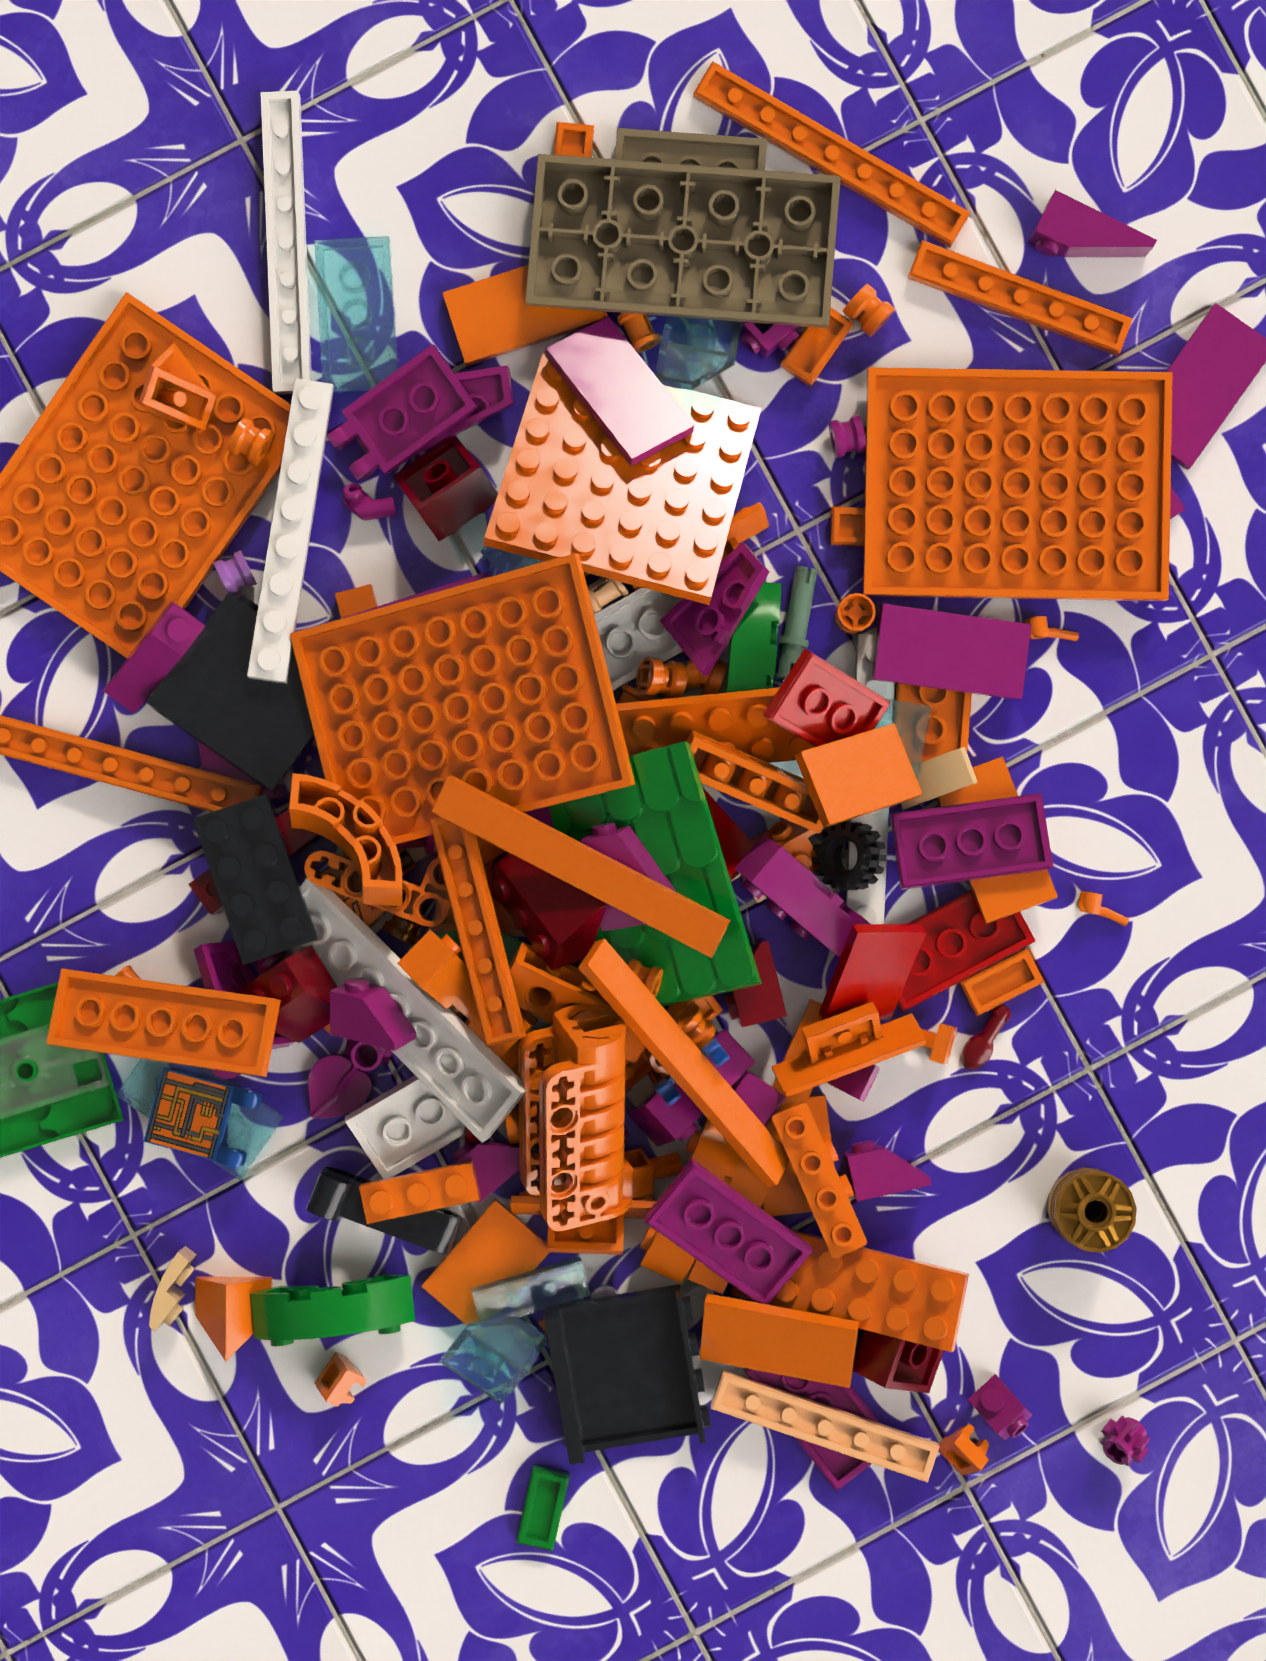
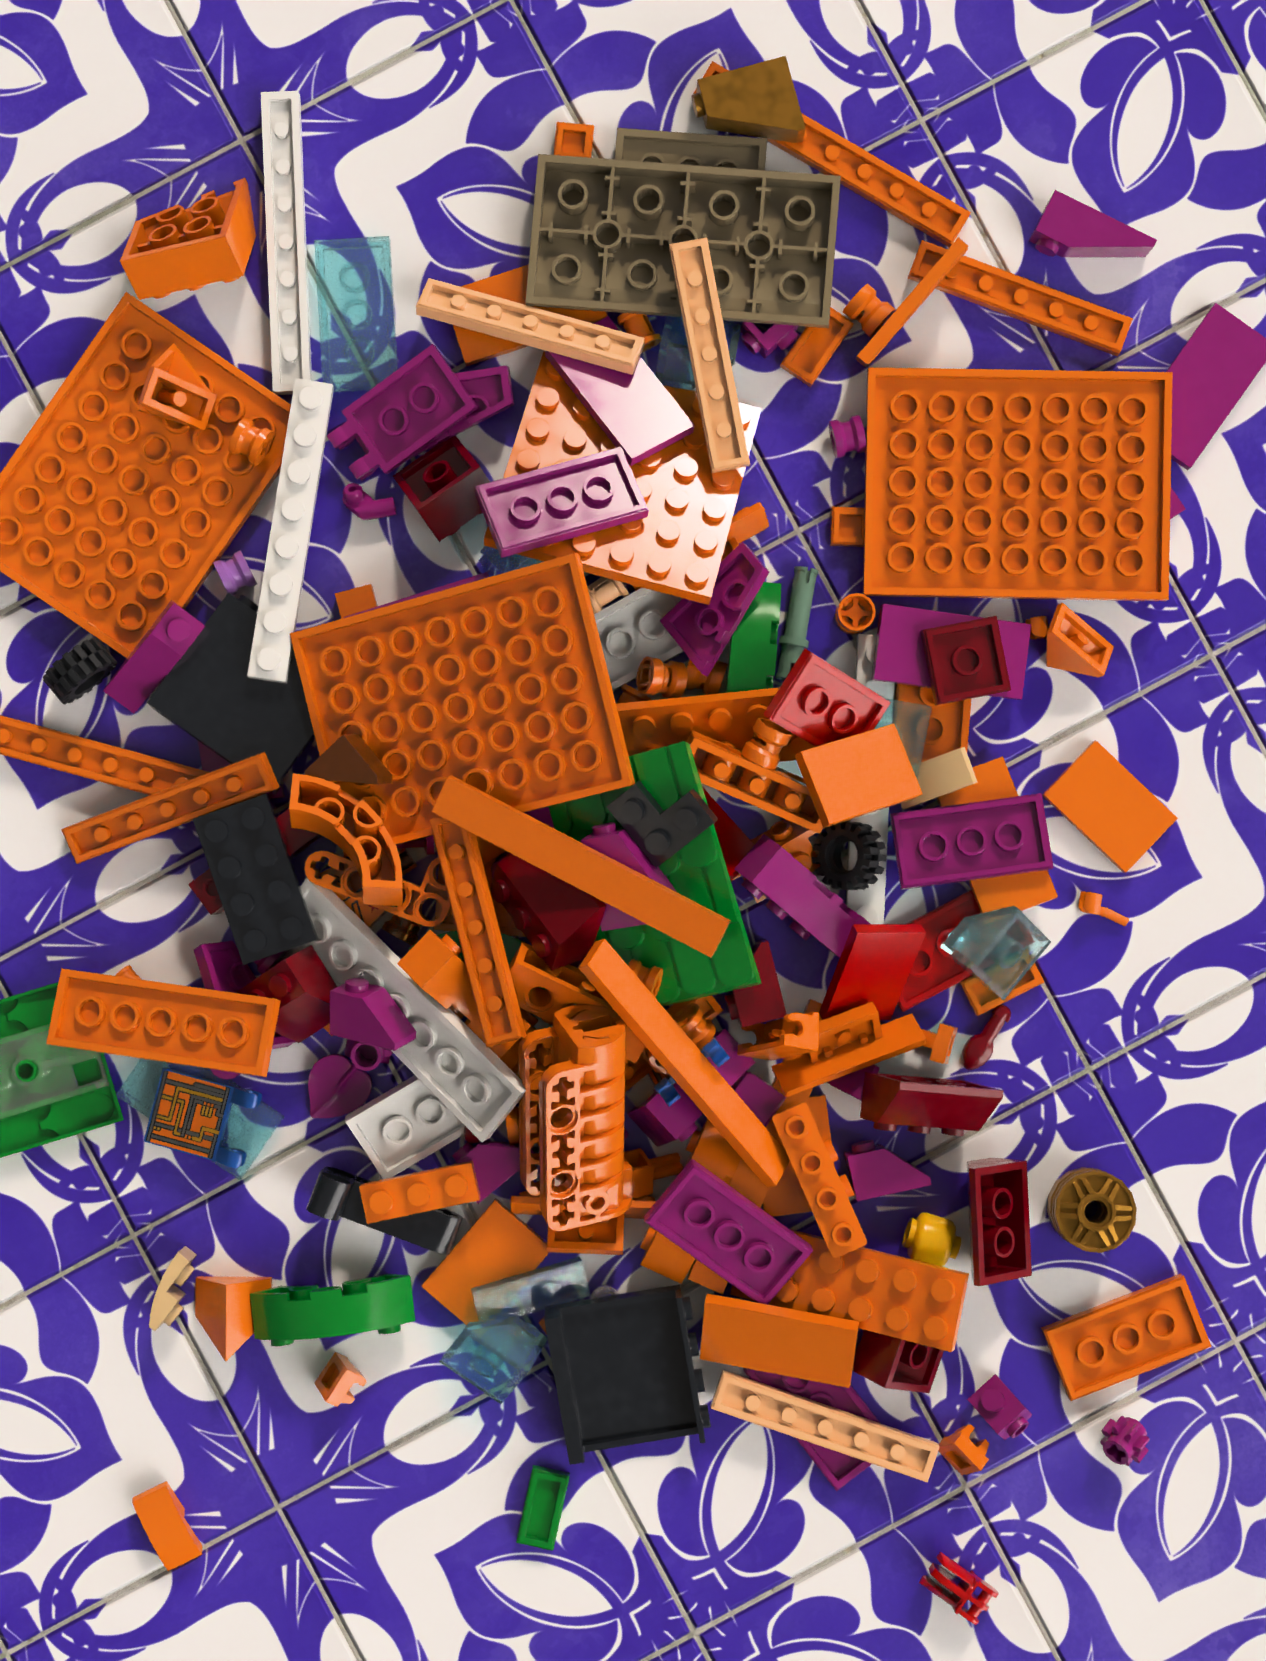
(79, 670): none -> black tyre
(166, 1527): none -> orange slope
(170, 807): none -> orange tile
(191, 245): none -> orange wedge
(350, 761): none -> reddish brown slope
(530, 326): none -> light nougat tile
(561, 502): none -> tile
(660, 831): none -> black plate
(709, 355): none -> light nougat tile
(752, 102): none -> pearl gold slope
(766, 743): none -> orange wheel
(783, 1037): none -> orange hinge
(912, 302): none -> orange tile
(926, 1103): none -> dark red slope
(931, 1239): none -> yellow head
(961, 1589): none -> red arm
(965, 660): none -> dark red tile
(996, 947): none -> clear light blue slope
(998, 1220): none -> dark red slope
(1076, 645): none -> orange slope
(1109, 806): none -> orange tile
(1126, 1337): none -> orange tile

